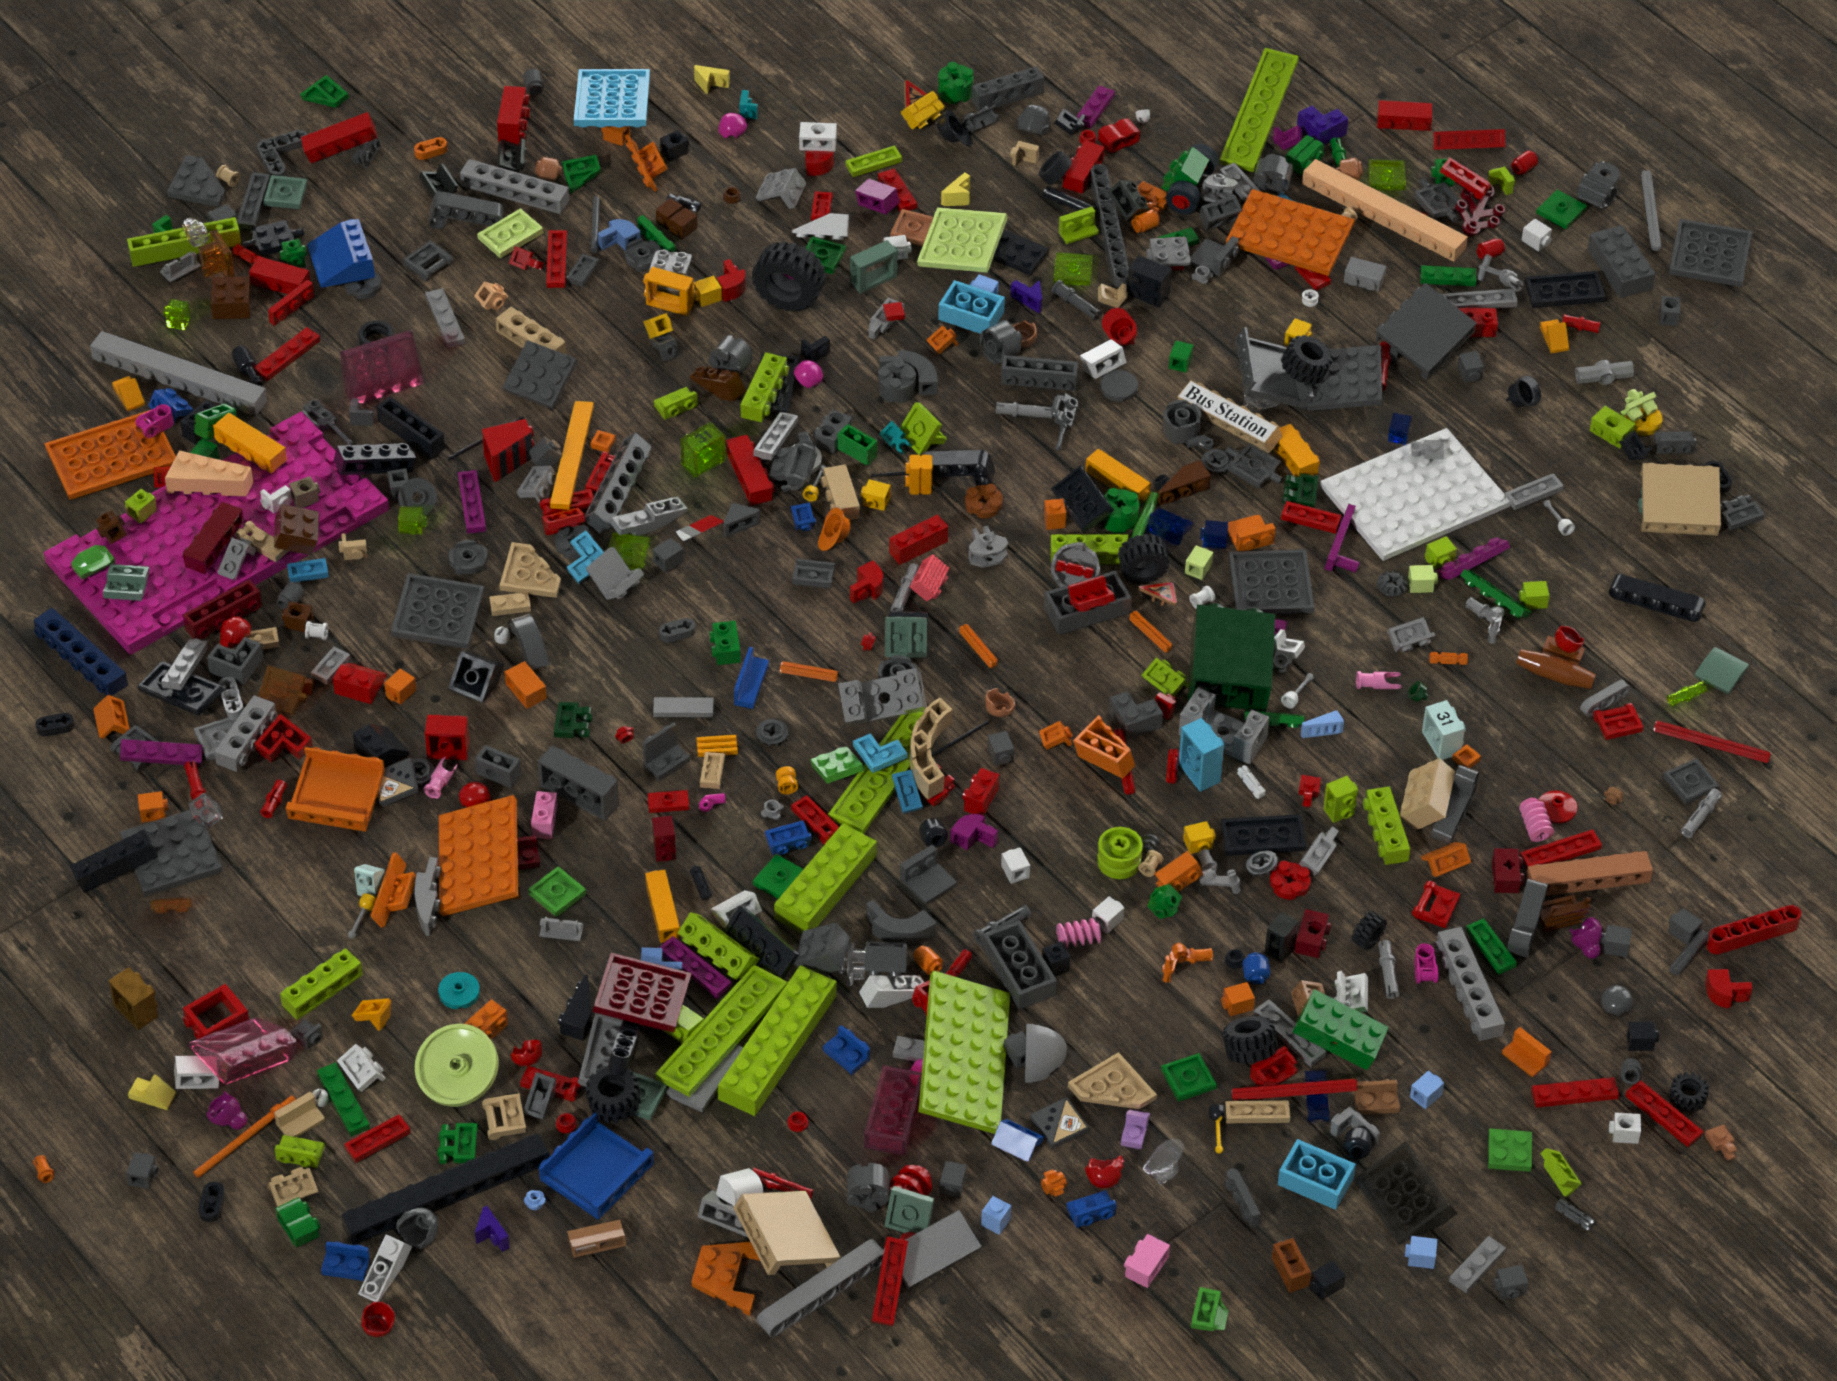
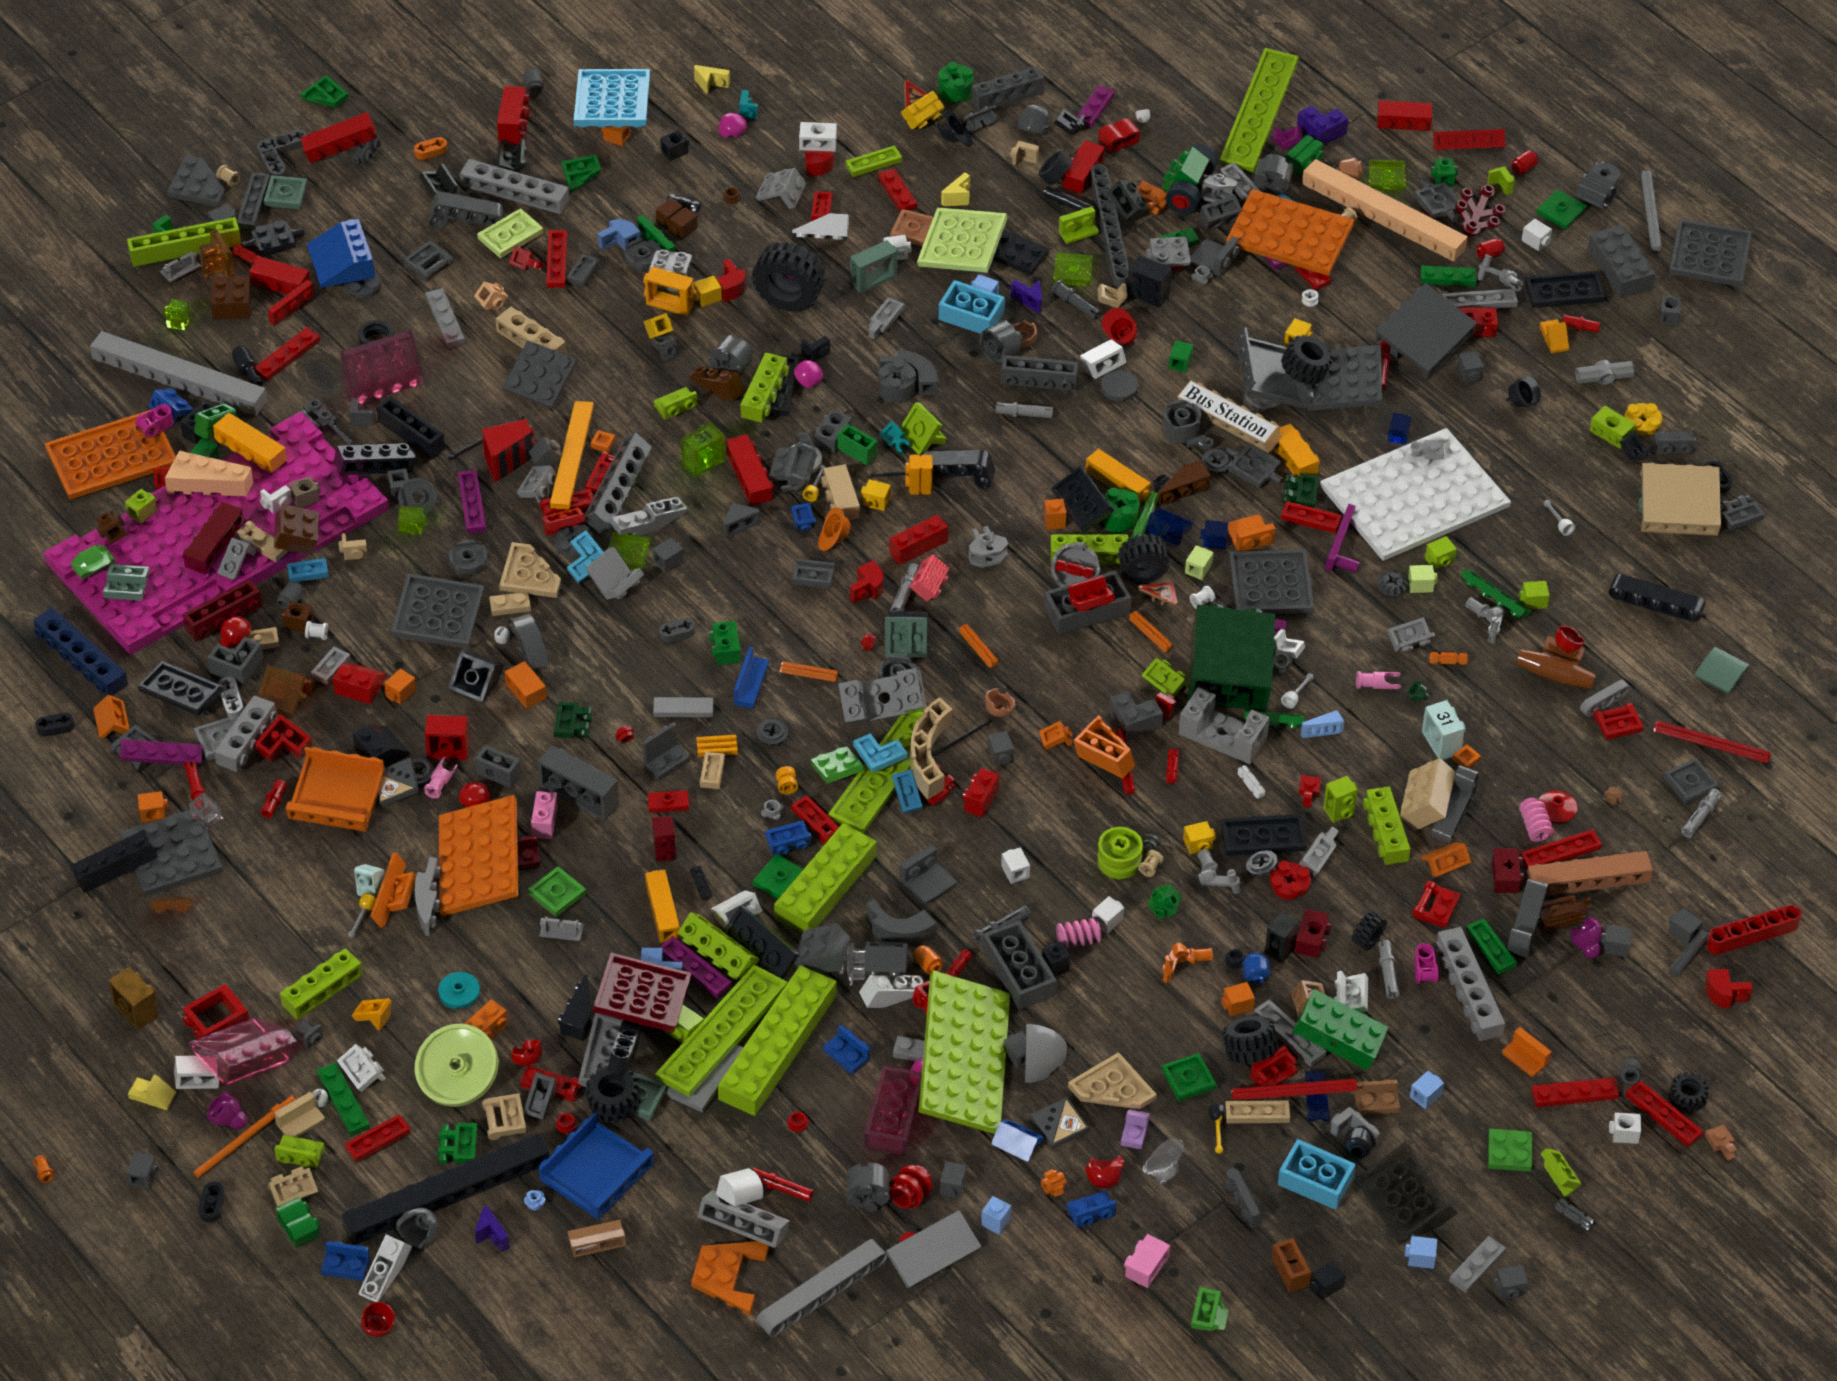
(129, 393): light orange slope -> none
(185, 664): light grey plate -> none
(195, 232): clear rock -> none
(293, 253): green brick -> none
(548, 169): nougat head -> none
(595, 224): dark grey bar -> none
(649, 161): orange bracket -> none
(698, 527): sticker -> none
(710, 800): dark pink arm -> none
(775, 436): light grey plate -> none
(785, 1230): tan panel -> none
(827, 252): green plate -> none
(877, 196): magenta brick -> none
(889, 1281): red plate -> none
(893, 311): red tile -> none
(908, 1211): sand green plate -> none
(933, 832): black head -> none
(942, 339): orange bracket -> none
(973, 828): magenta brick -> none
(983, 492): dark orange plate -> none
(1064, 416): dark grey piece -> none
(1087, 135): red plate -> none
(1145, 221): orange brick -> none
(1179, 872): orange brick -> none
(1201, 754): medium azure brick -> none
(1338, 151): green pin -> none
(1364, 274): light grey brick -> none
(1465, 178): red plate -> none
(1474, 558): magenta plate -> none
(1534, 491): light grey plate -> none
(1617, 1000): dark grey hair -> none
(1636, 403): yellowish green hips -> none
(1641, 1036): black brick -> none
(1686, 693): clear neon green pin -> none

